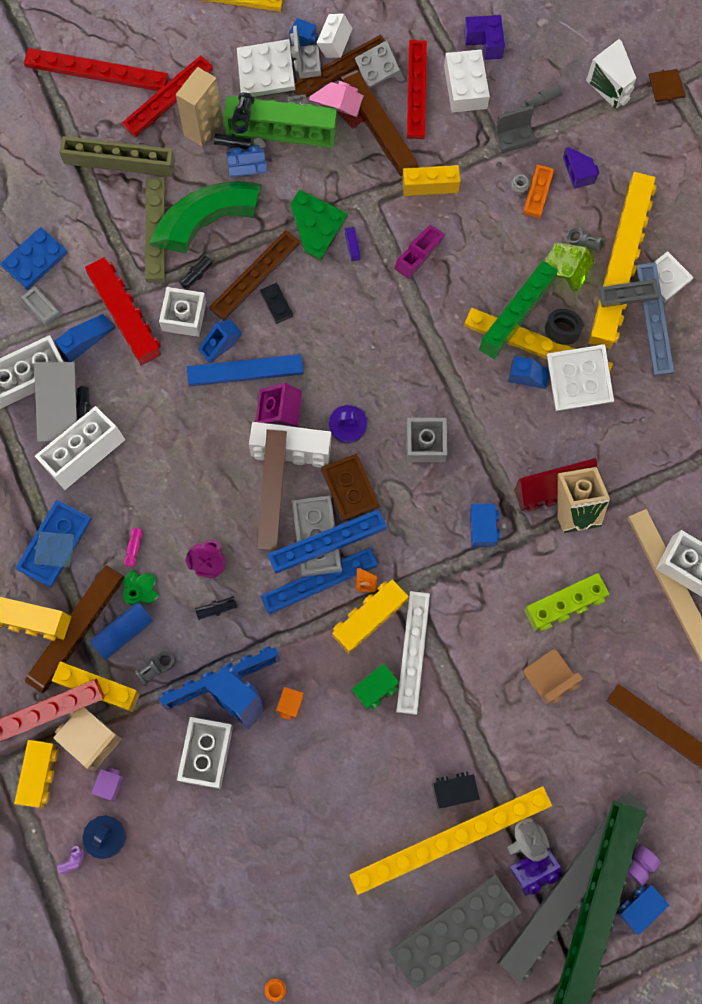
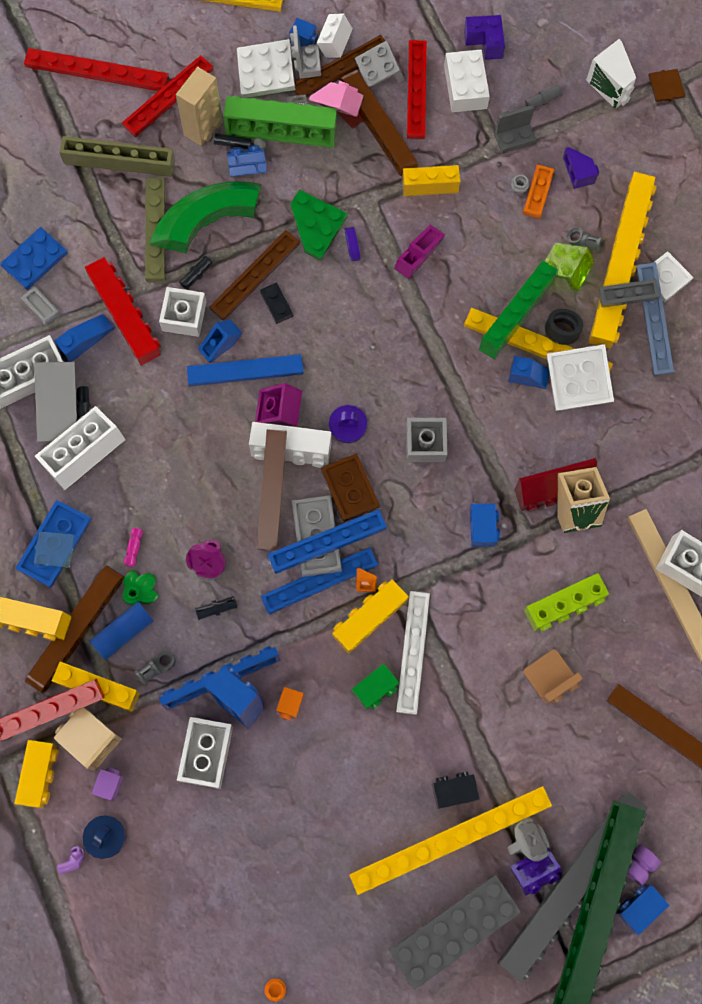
(239, 115): black connector -> none

